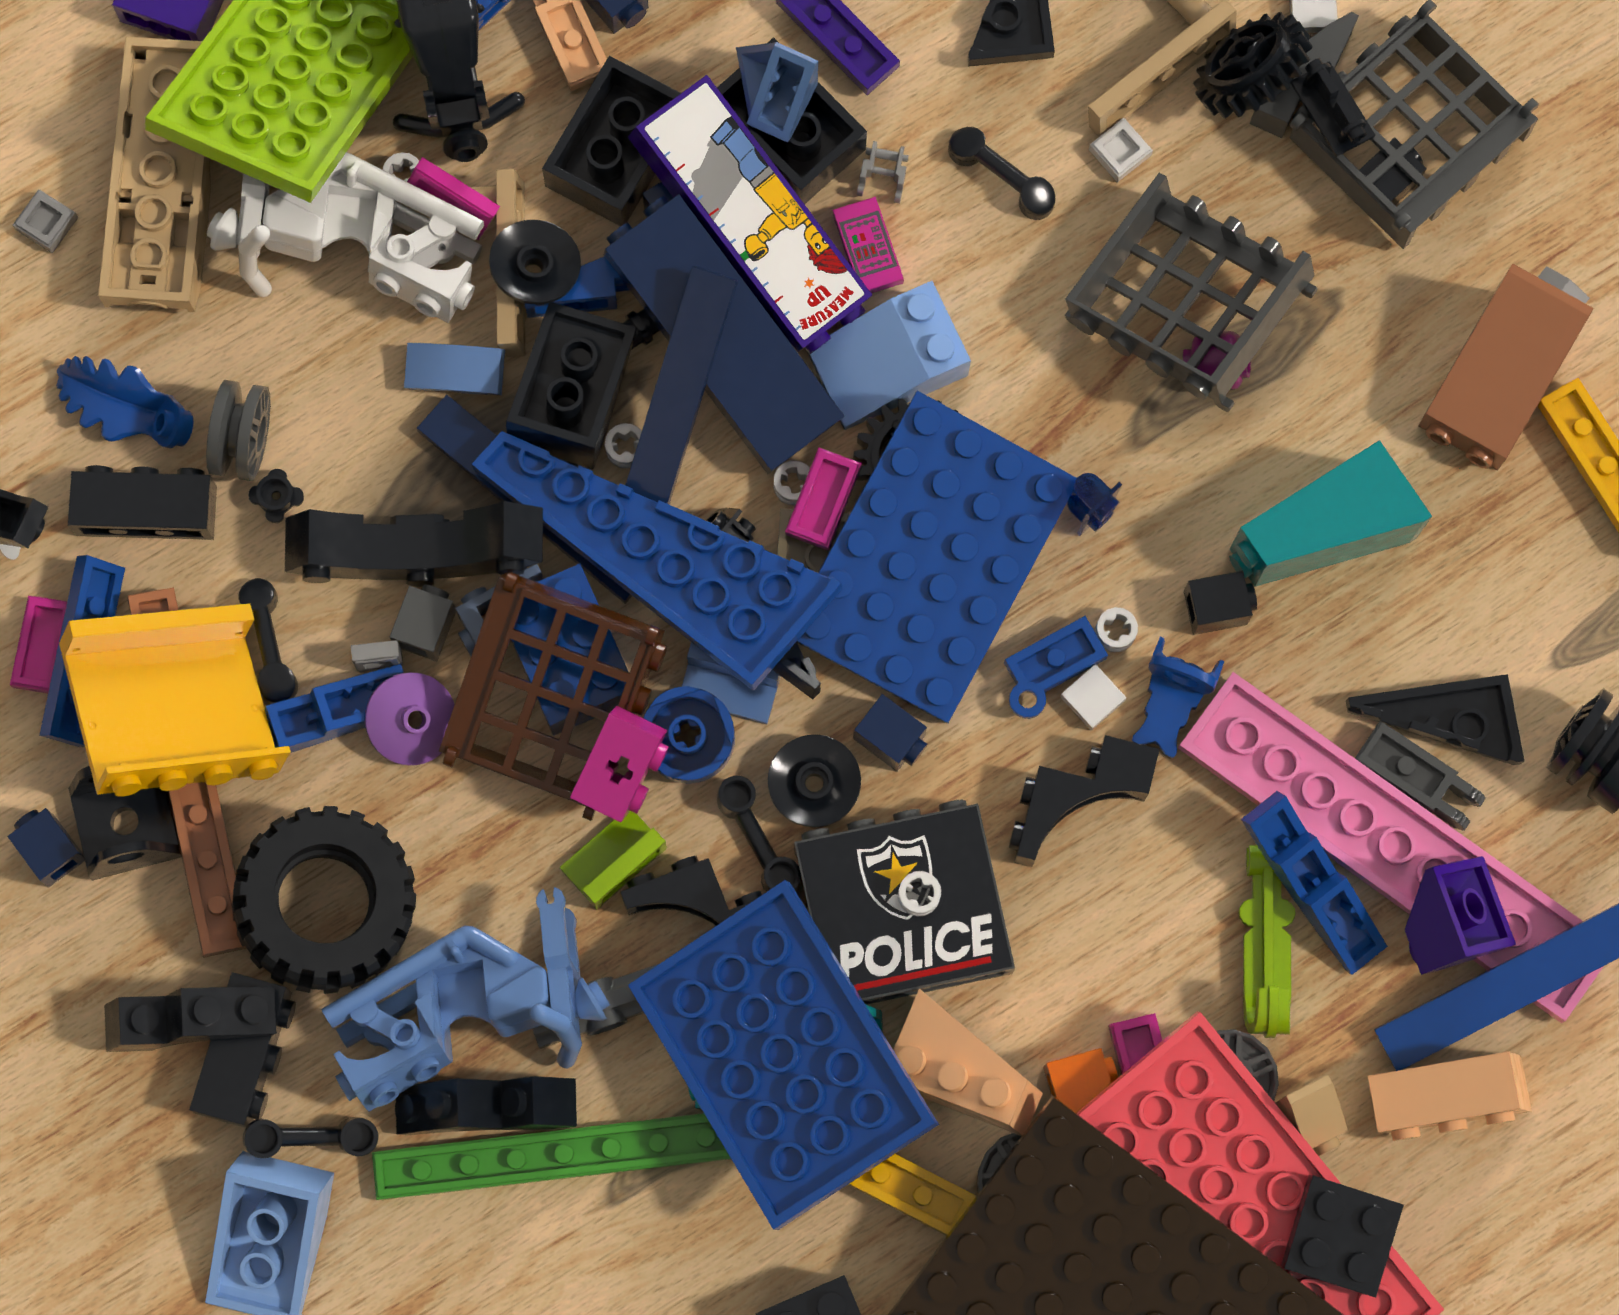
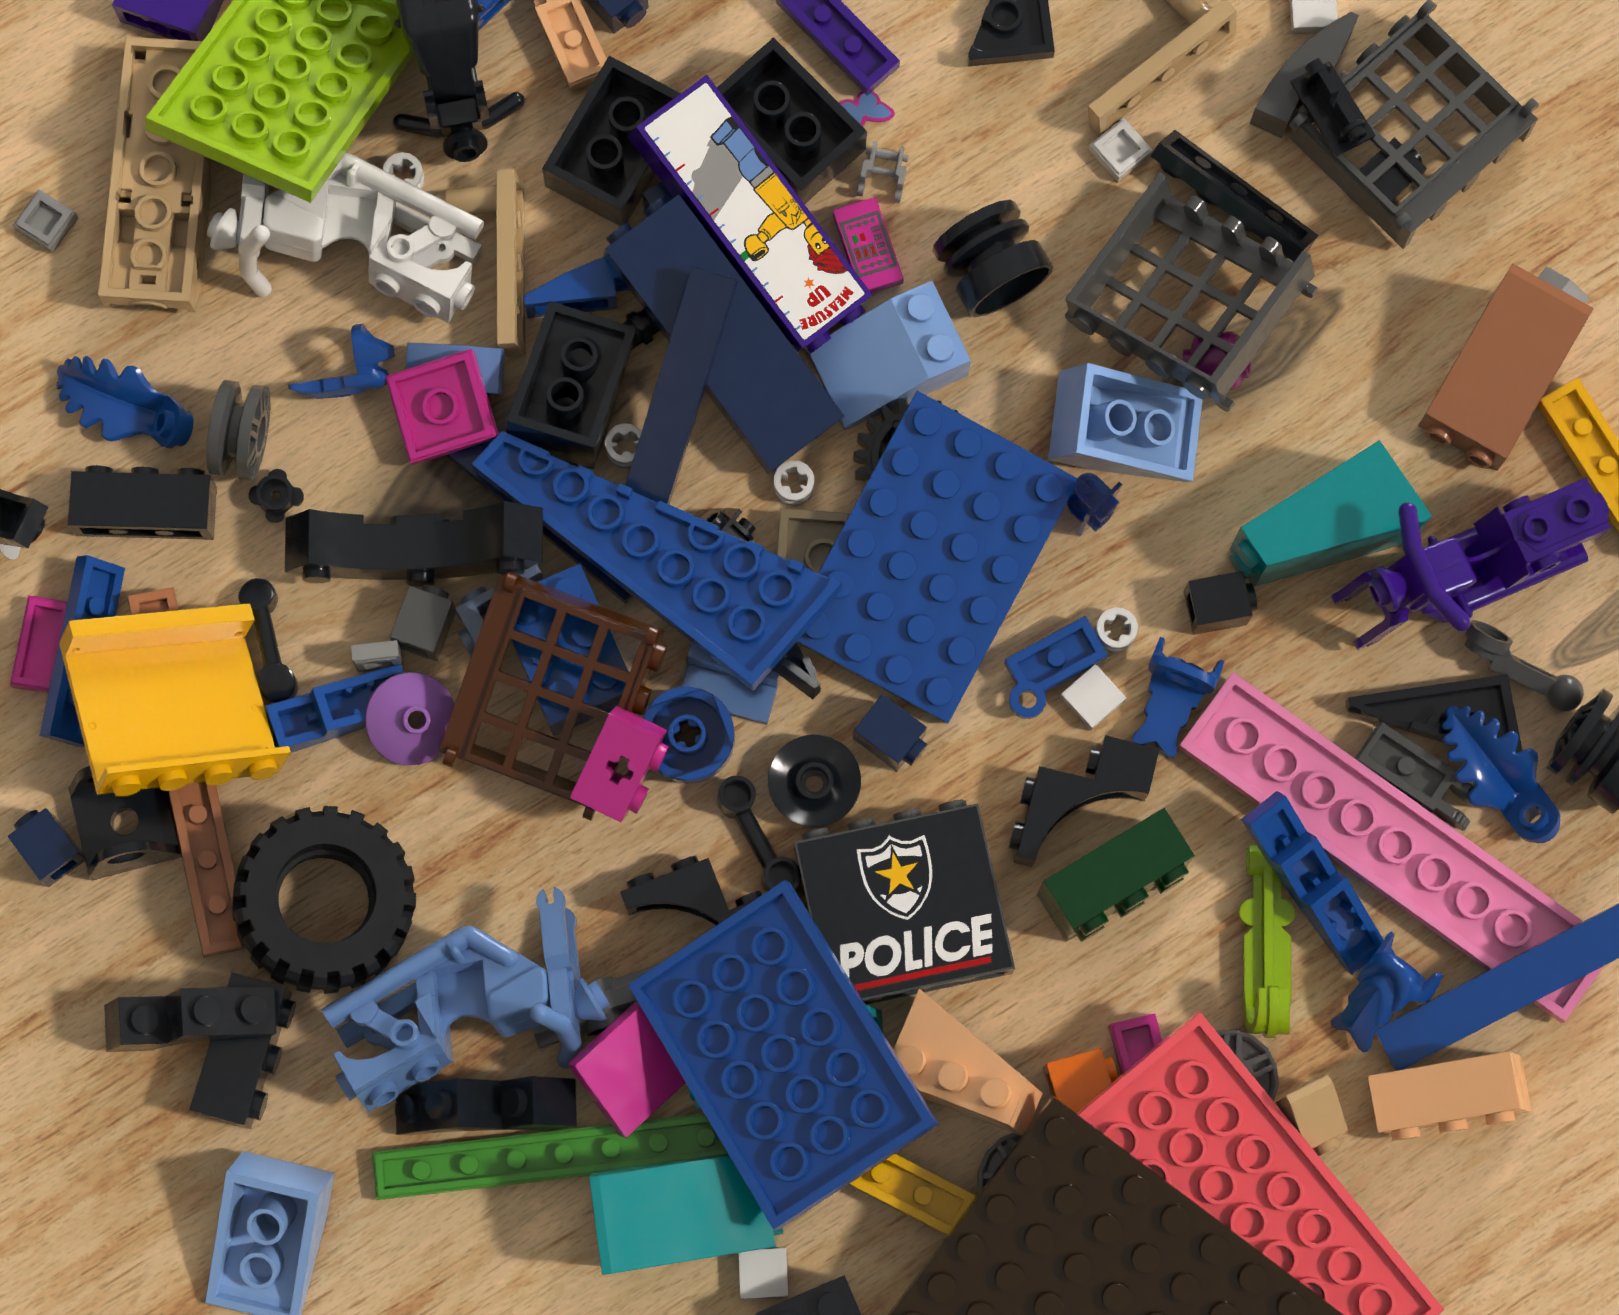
(353, 1135): black bar -> none
(367, 354): none -> blue hair
(442, 407): none -> dark pink tile
(453, 191): dark pink tile -> none
(540, 245): black dish -> none
(613, 858): lime panel -> none
(627, 1071): none -> dark pink tile
(675, 1213): none -> teal slope
(763, 1273): none -> white tile
(776, 86): medium blue slope -> none
(823, 499): dark pink tile -> none
(868, 108): none -> medium blue sticker
(927, 881): white bush -> none
(992, 258): none -> black wheel
(1036, 193): black bar -> none
(1116, 877): none -> dark green brick
(1124, 424): none -> light blue slope
(1232, 194): none -> black plate
(1252, 65): black gear -> none
(1342, 1235): black plate -> none
(1383, 988): none -> blue hair
(1456, 916): dark purple slope -> none
(1483, 562): none -> dark purple piece
(1500, 774): none -> blue plant
(1562, 691): none -> dark grey piece

